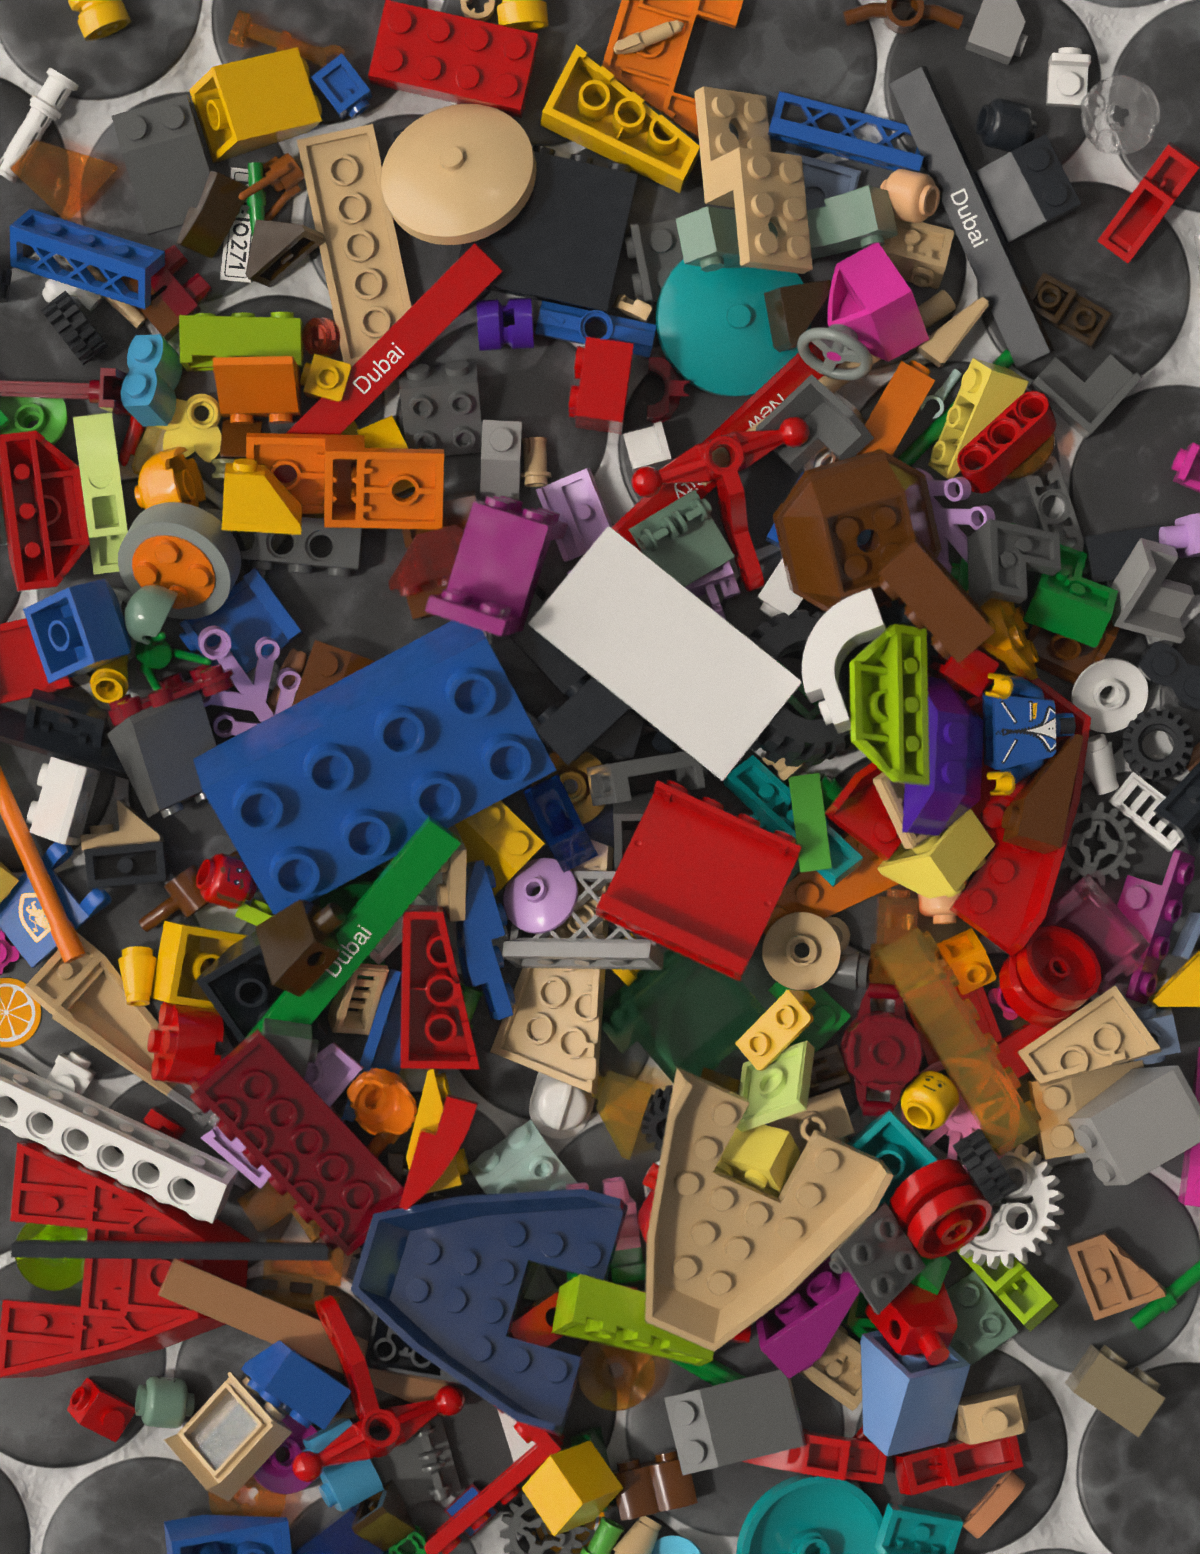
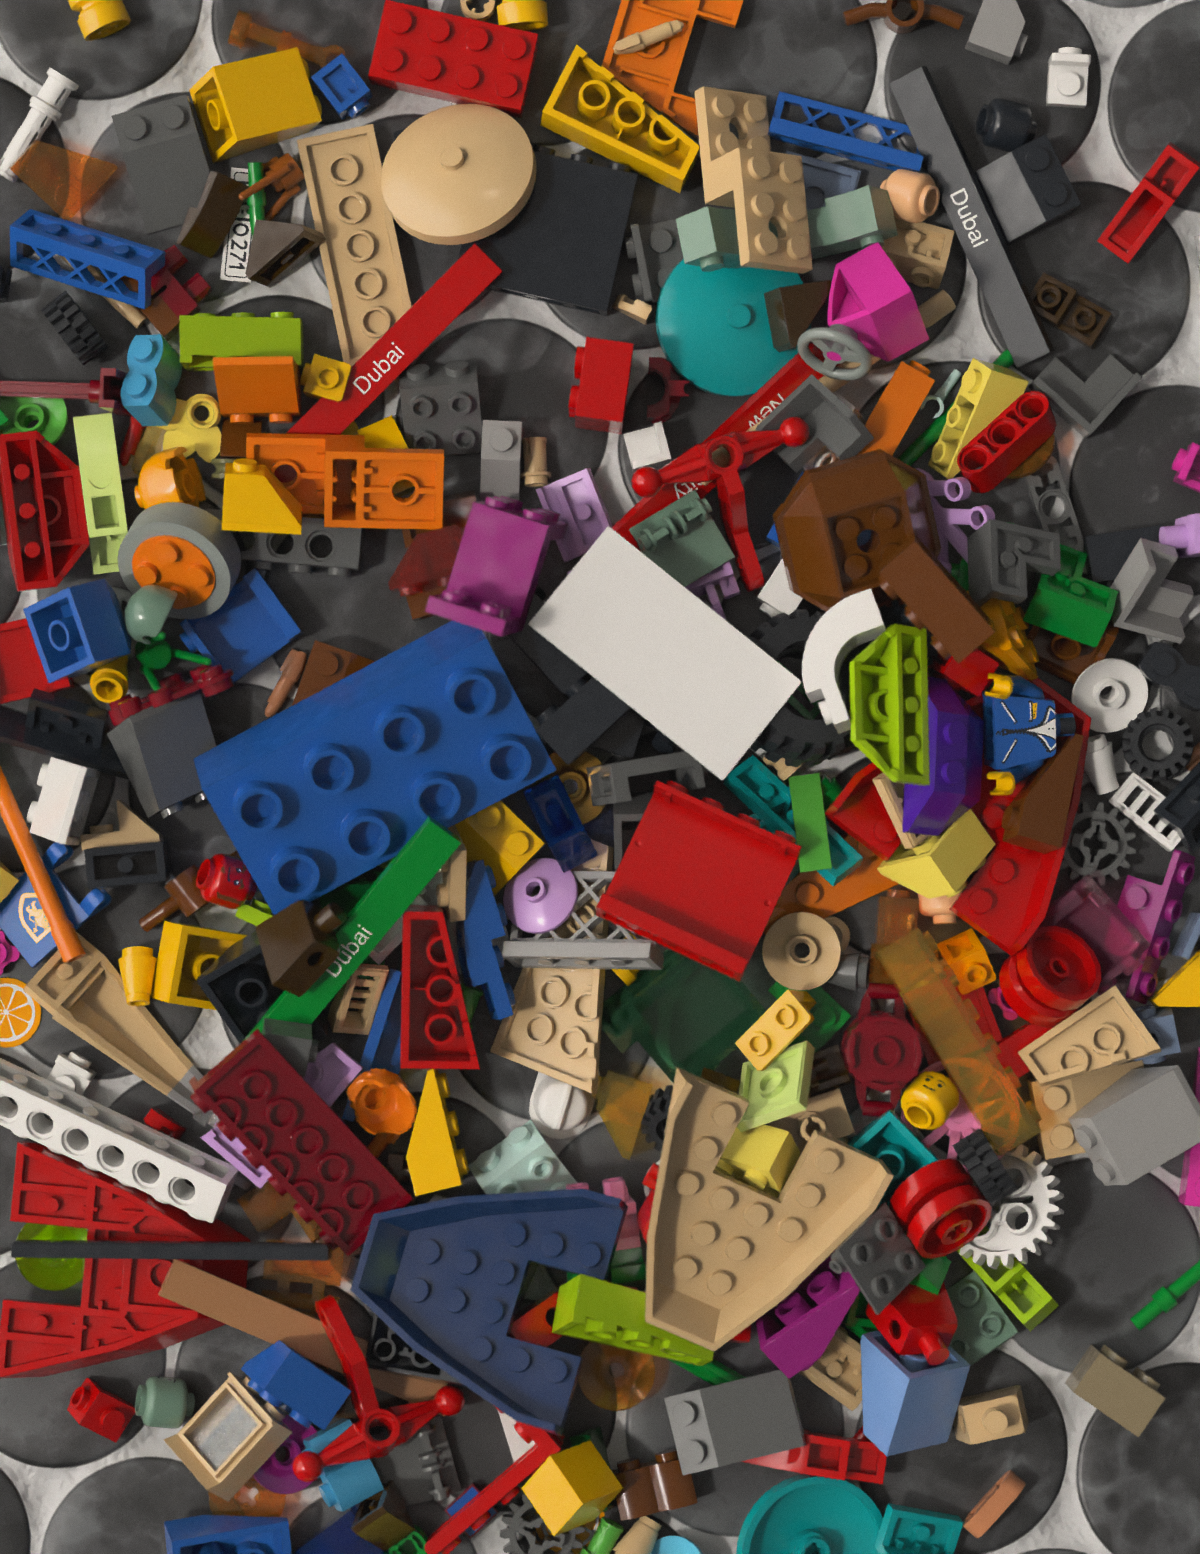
(55, 288): white arm -> none
(184, 1043): red brick -> none
(250, 695): lavender plant -> none
(321, 336): clear red tile -> none
(437, 1149): red slope -> none
(491, 319): dark purple wheel -> none
(569, 325): blue piece -> none
(949, 336): tan slope -> none
(954, 1464): red slope -> none
(1111, 1276): medium nougat wing -> none
(1139, 124): clear plate -> none

